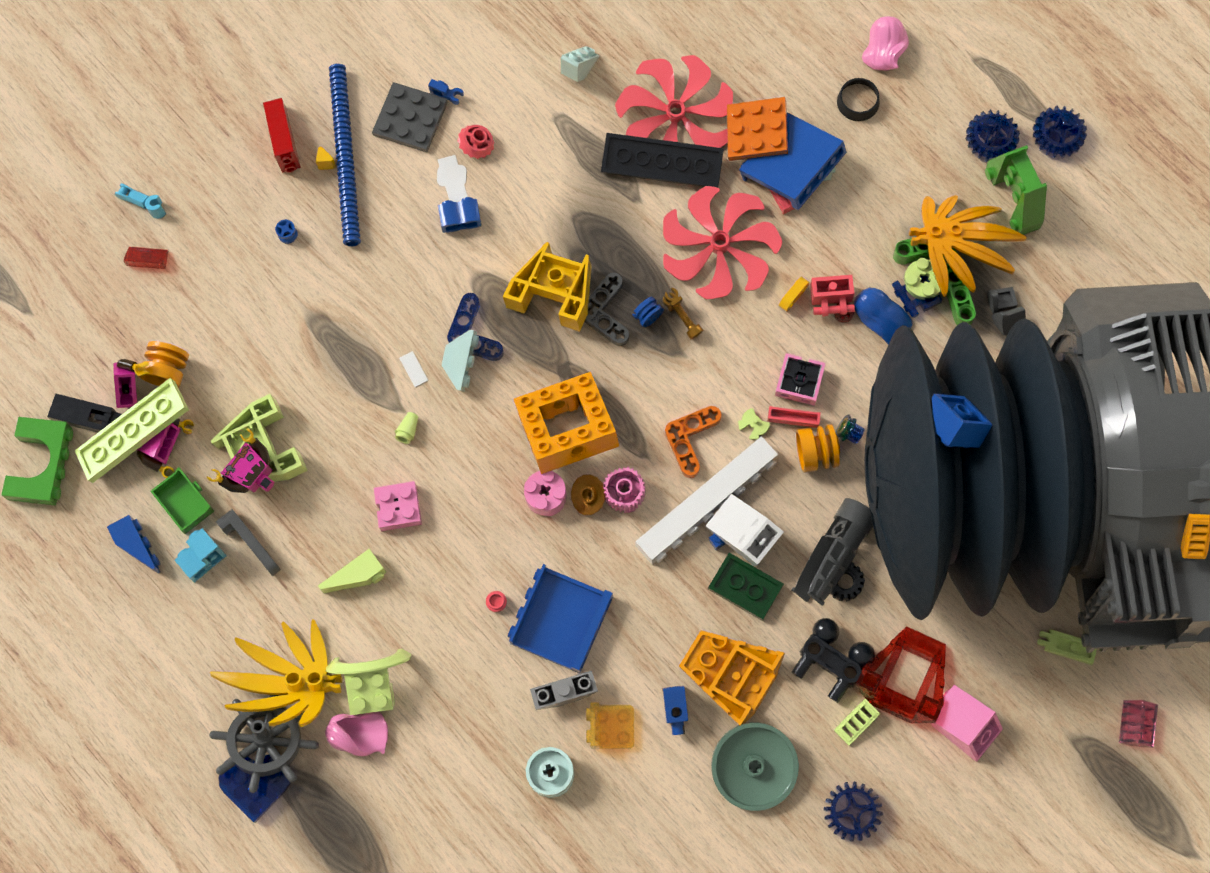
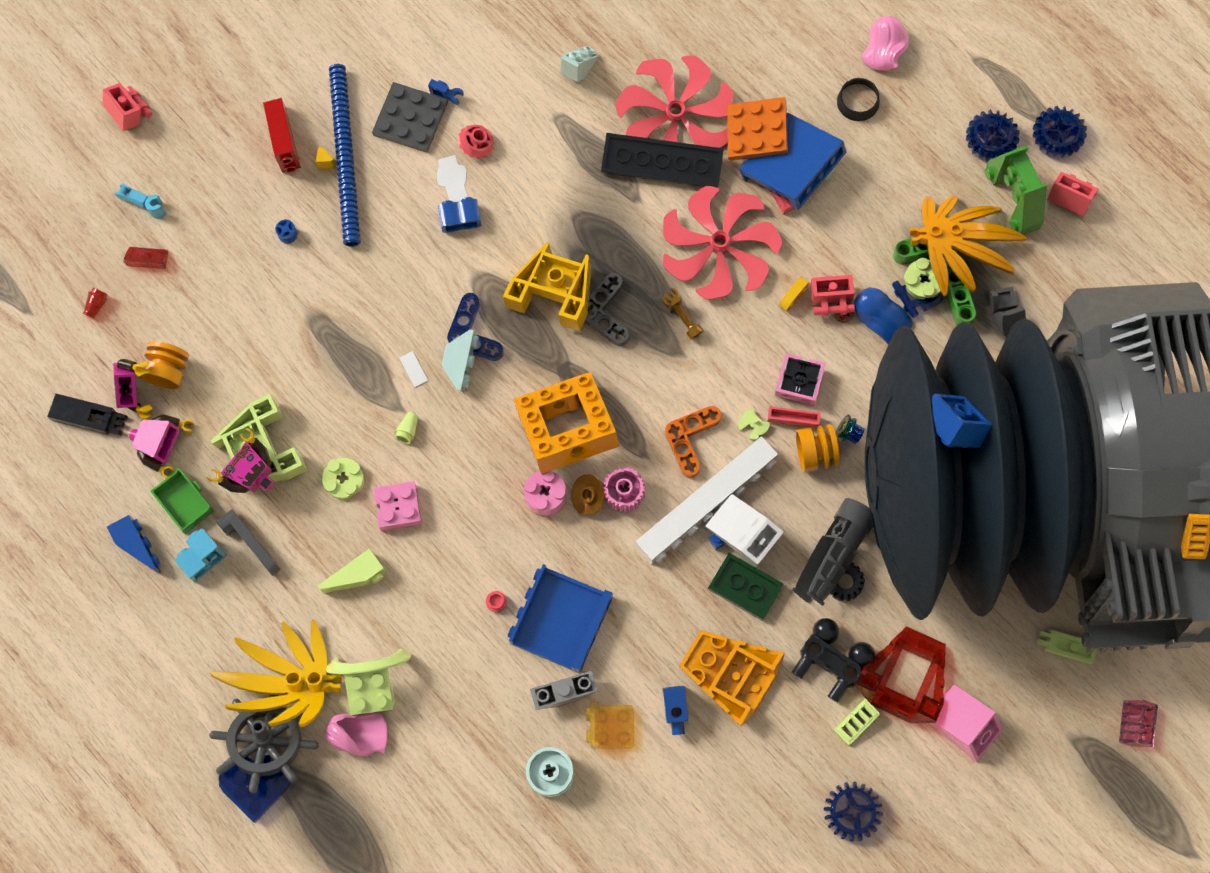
(46, 486): bright green arch -> none
(94, 302): none -> clear red cone
(125, 106): none -> coral brick
(131, 430): yellowish green plate -> none
(335, 469): none -> yellowish green plate
(648, 312): blue wheel -> none
(754, 766): sand green dish -> none
(1072, 193): none -> coral brick

